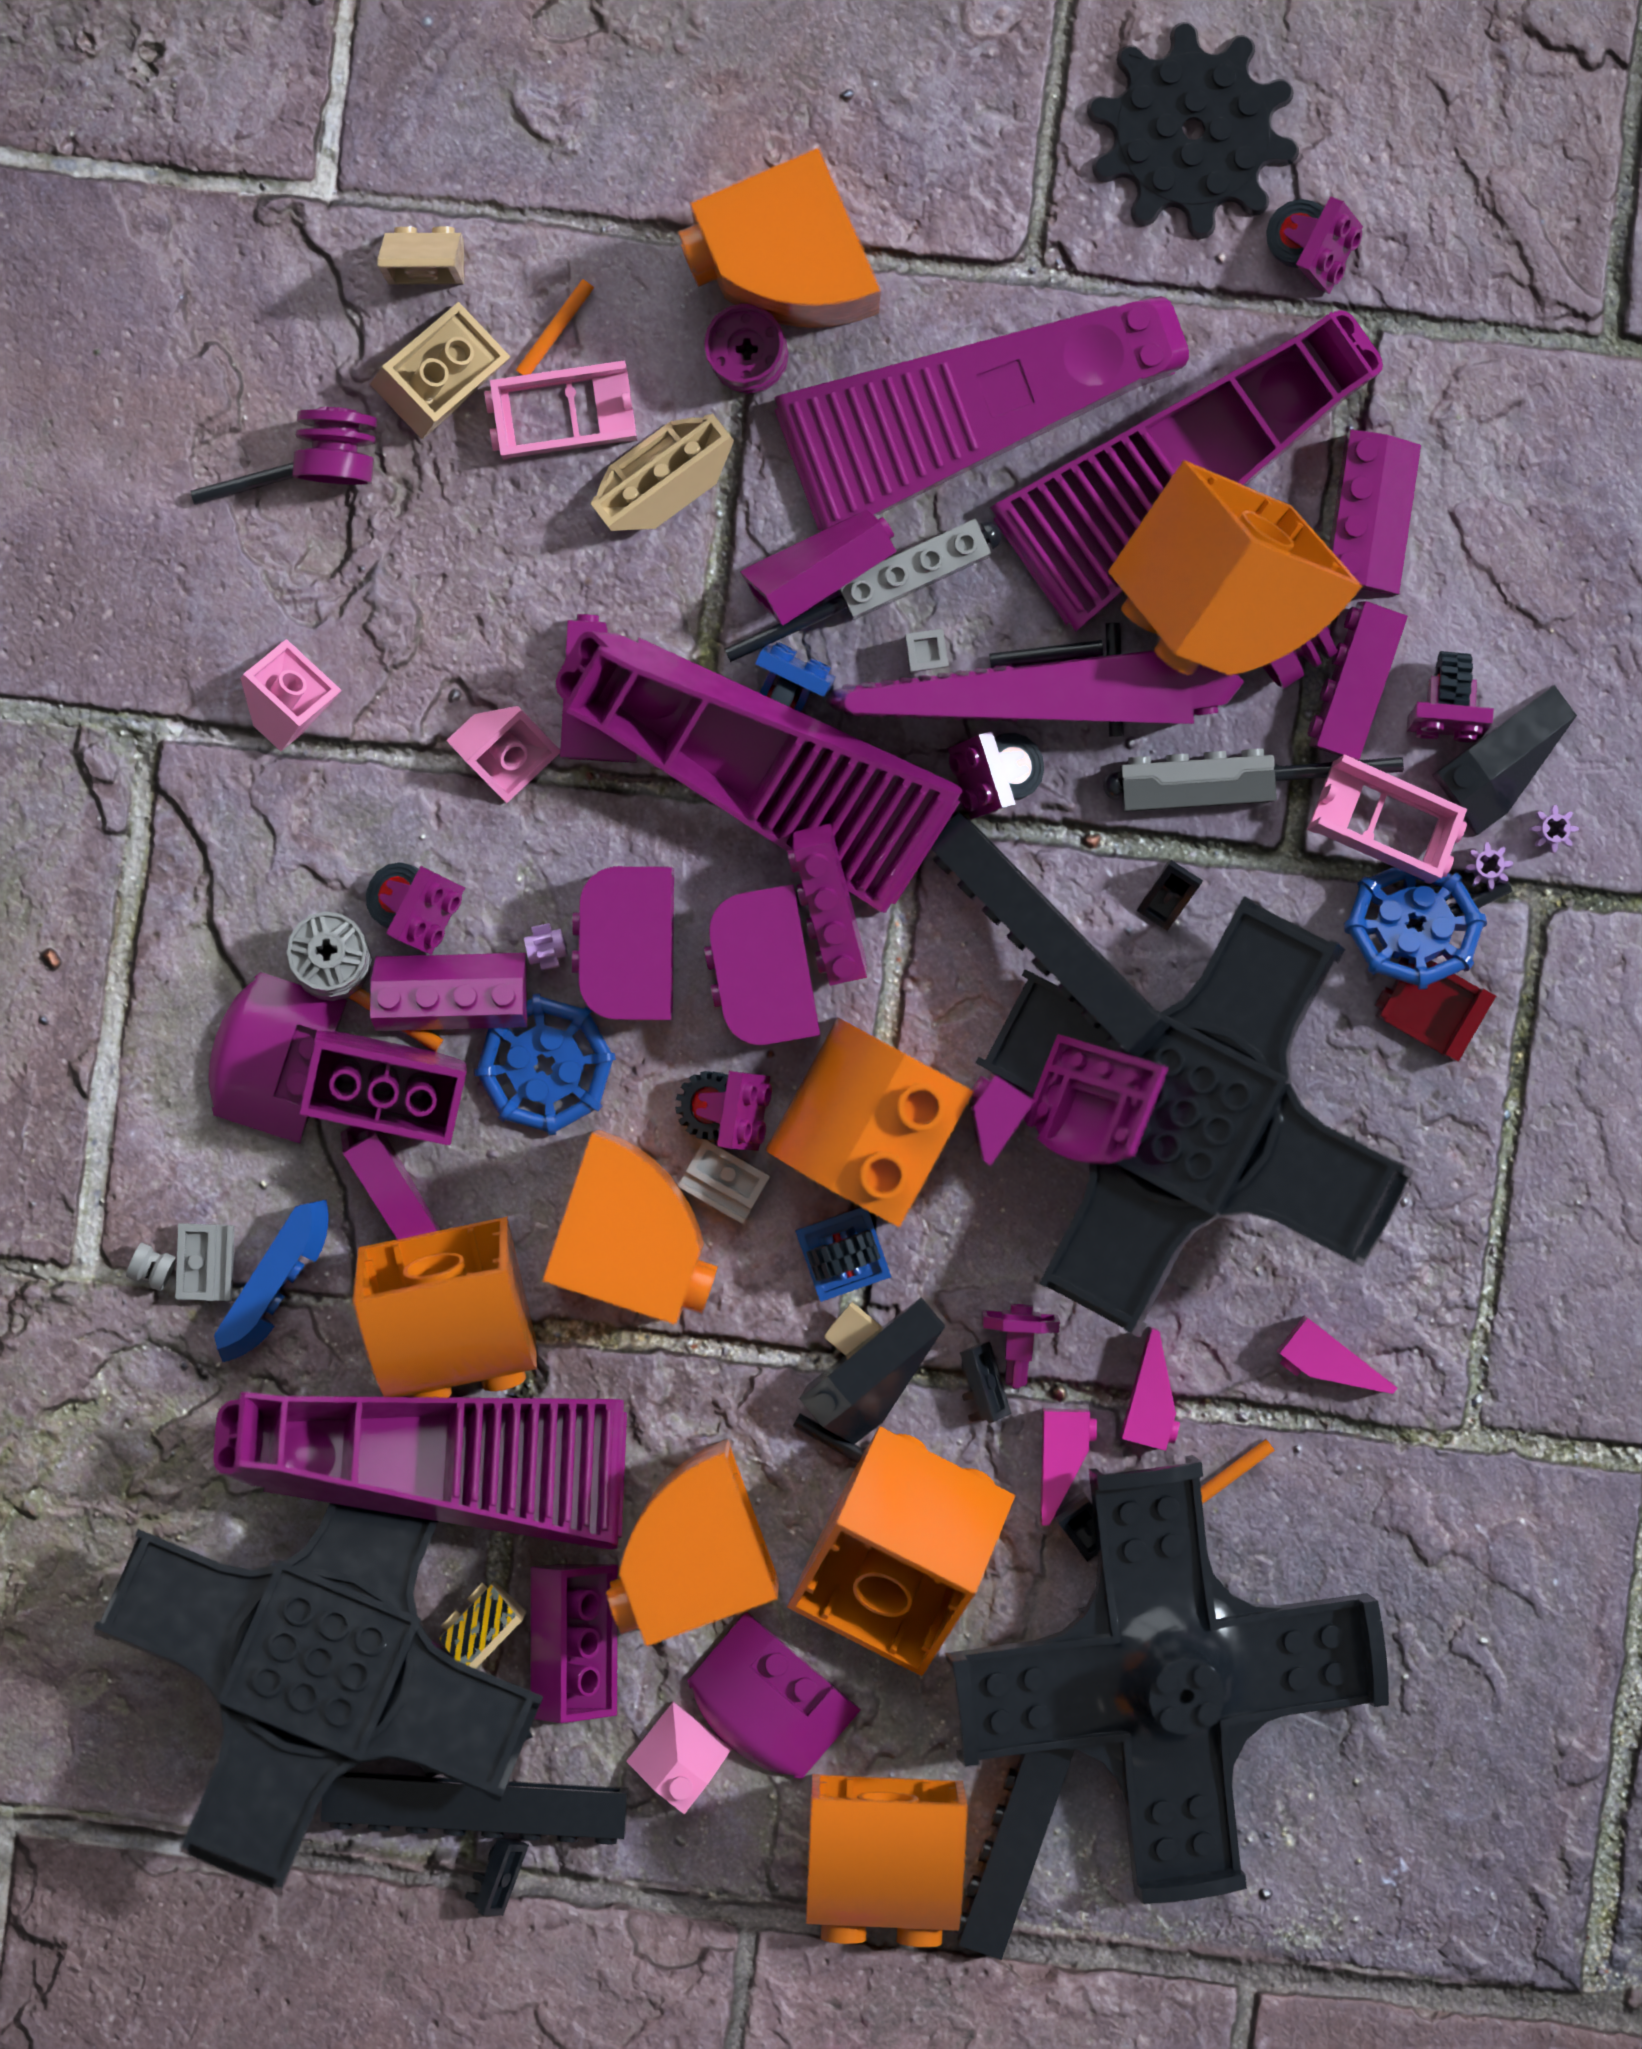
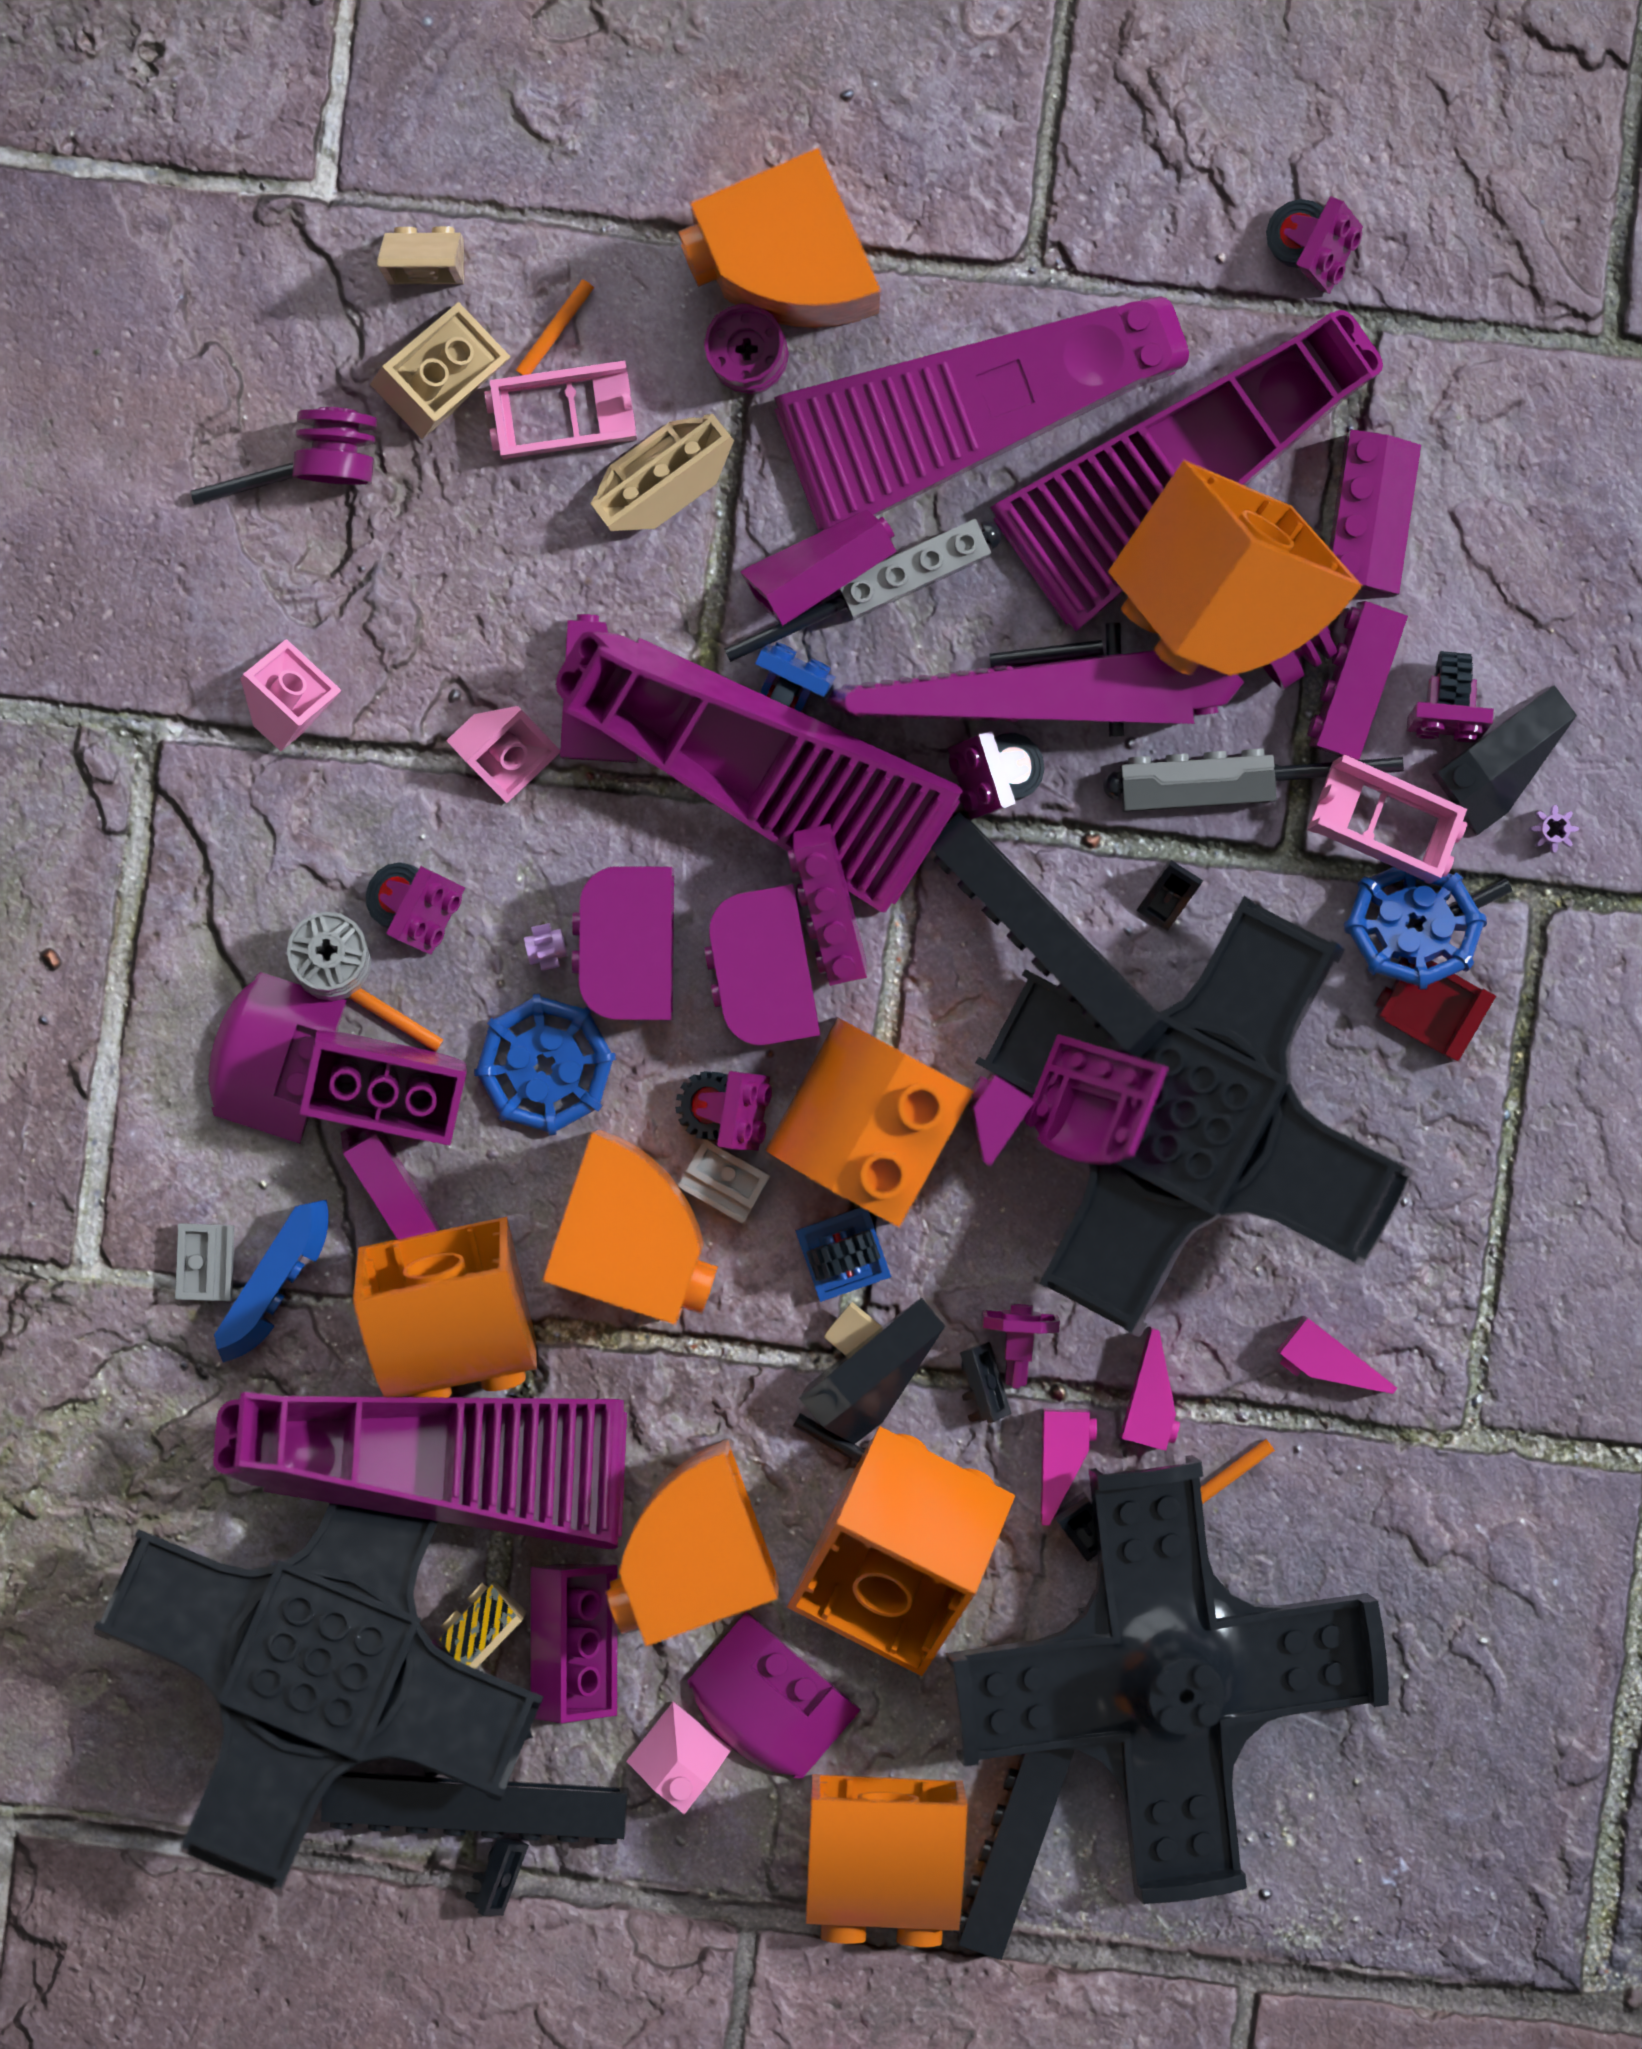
(143, 1262): light grey wheel -> none
(449, 991): magenta slope -> none
(926, 650): light grey panel -> none
(1186, 171): black plate -> none
(1491, 876): lavender gear -> none

